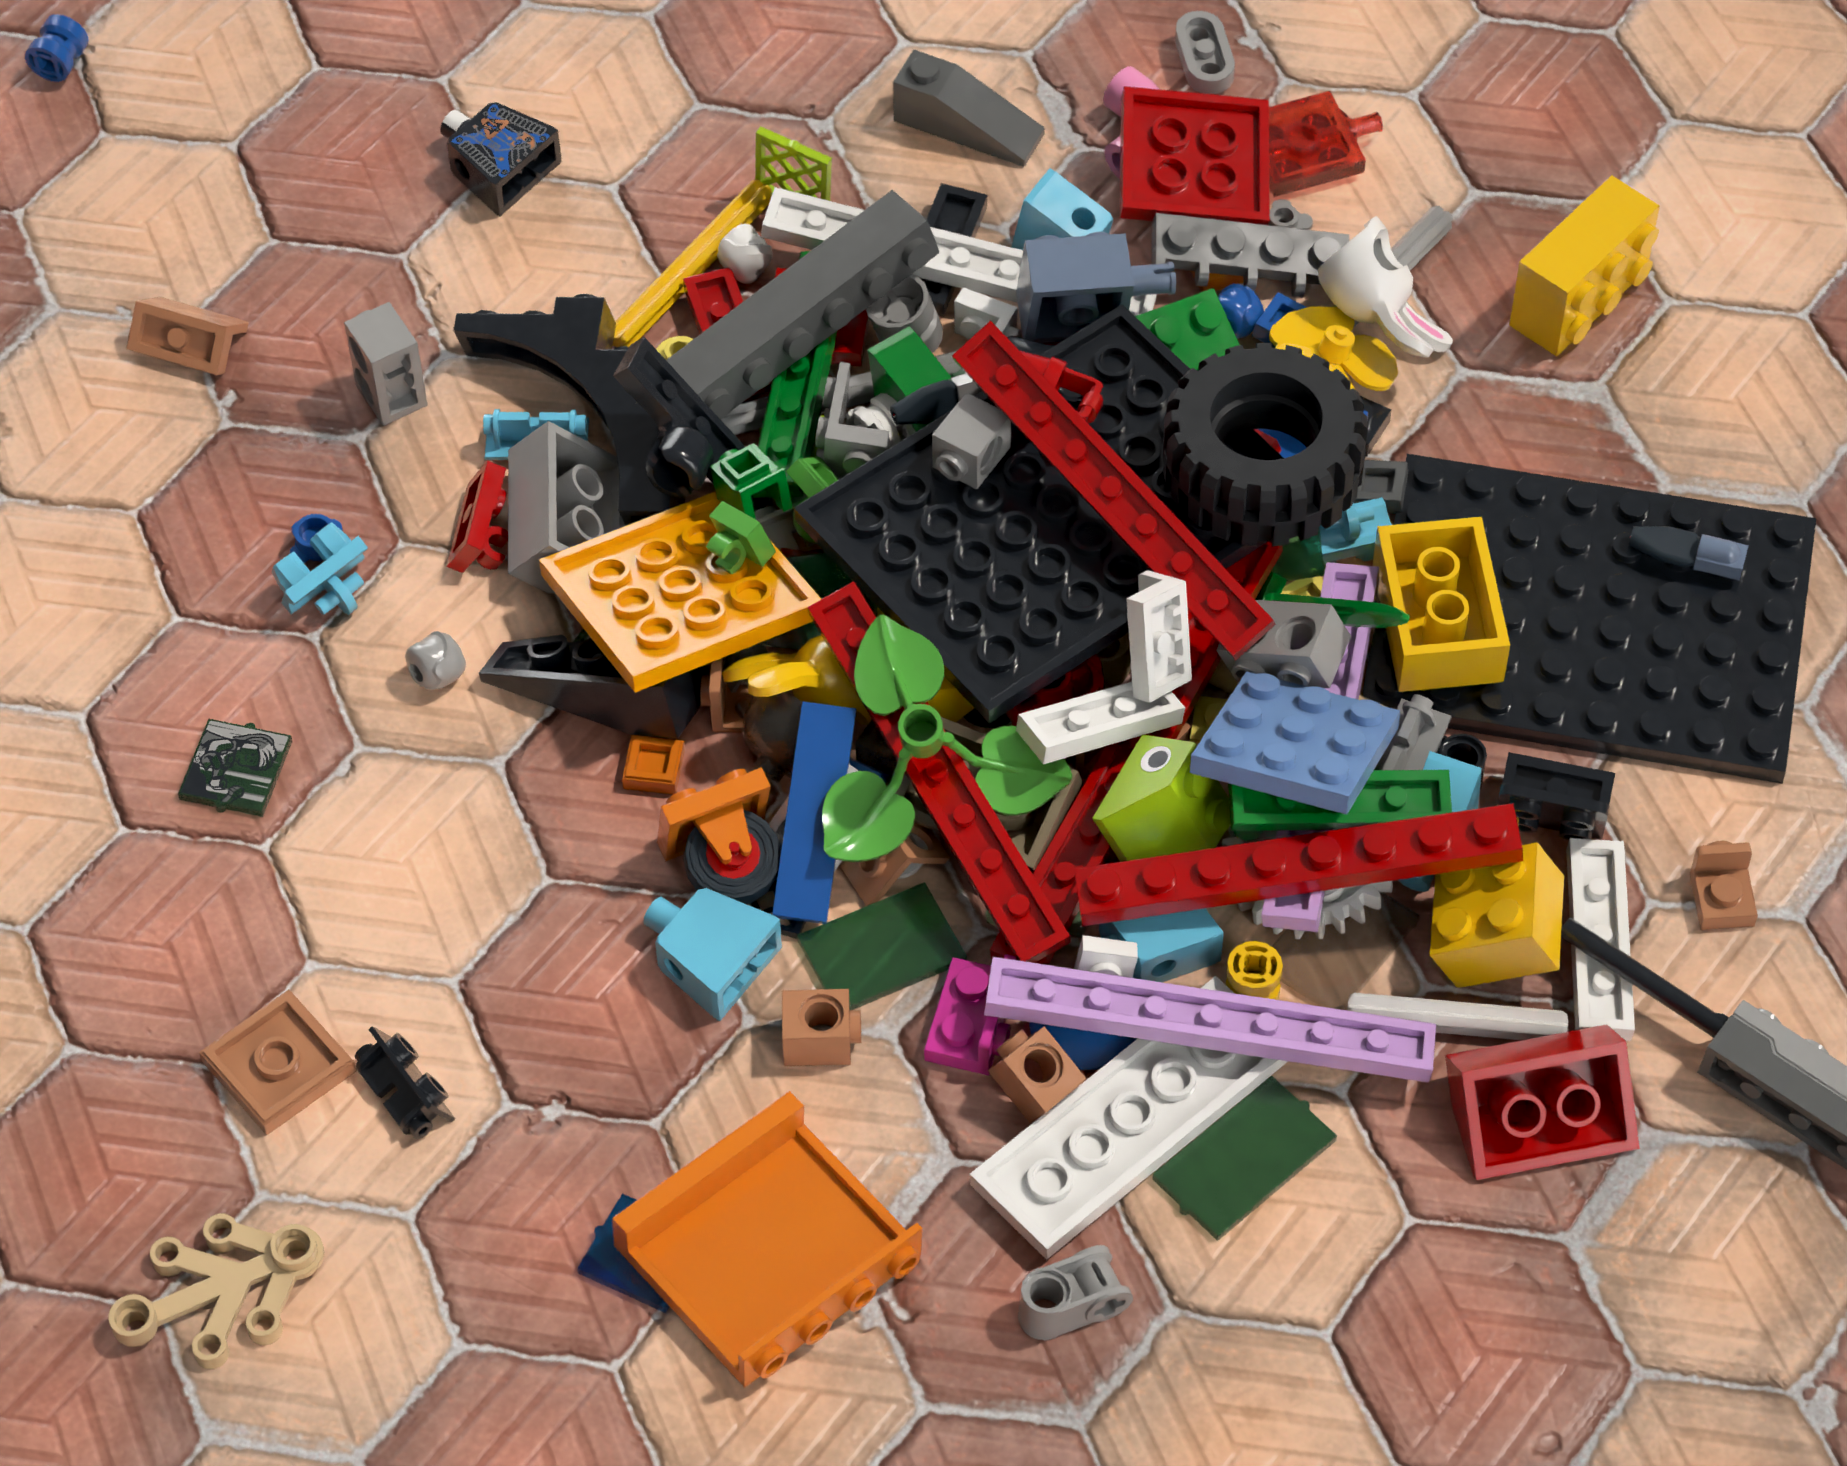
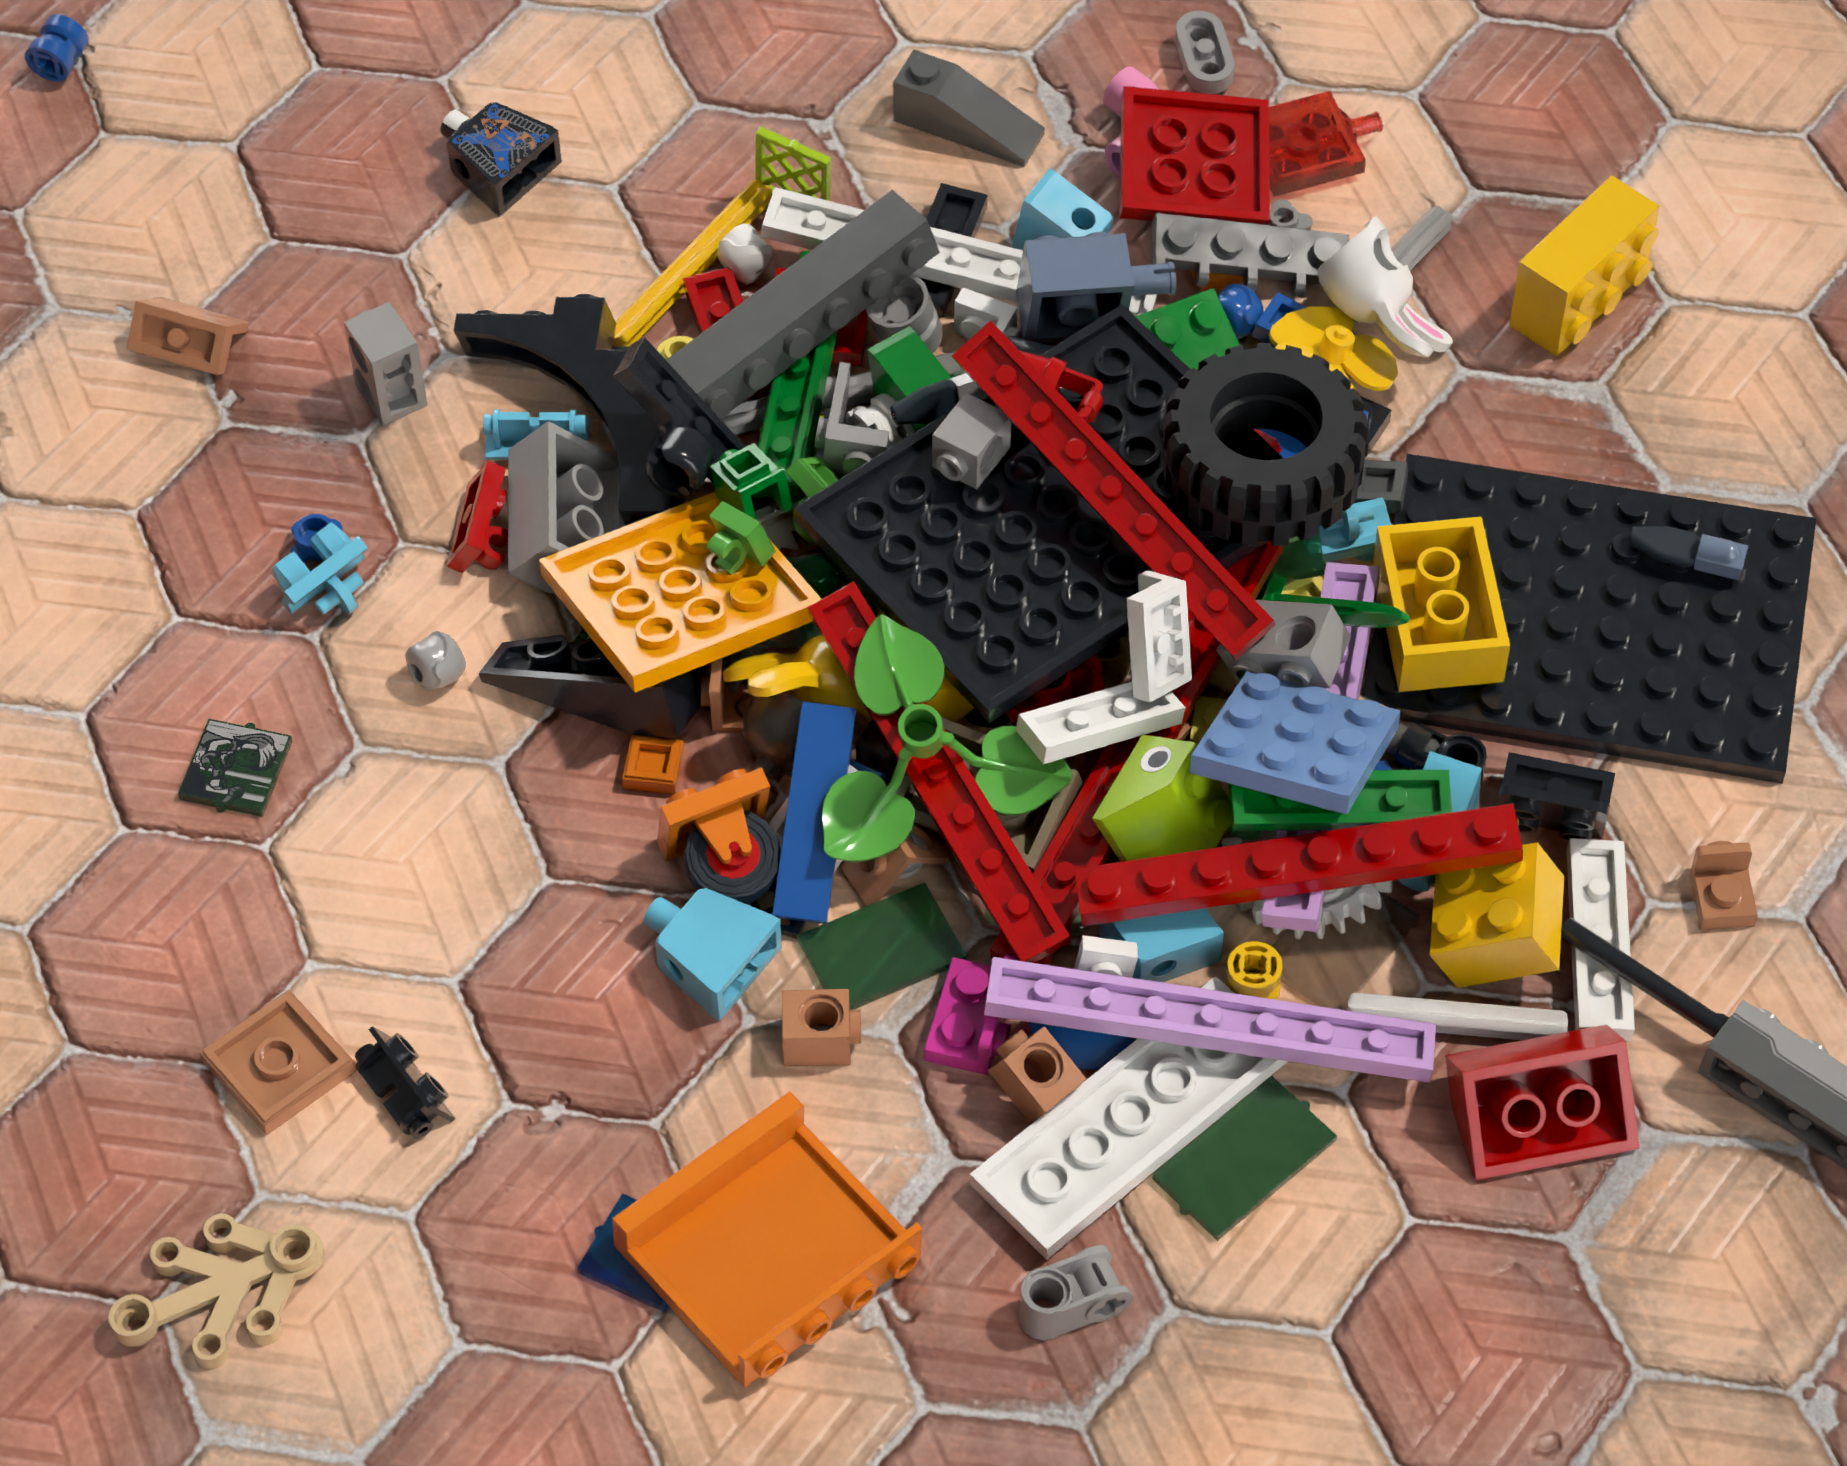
(1418, 734): light grey hinge -> none

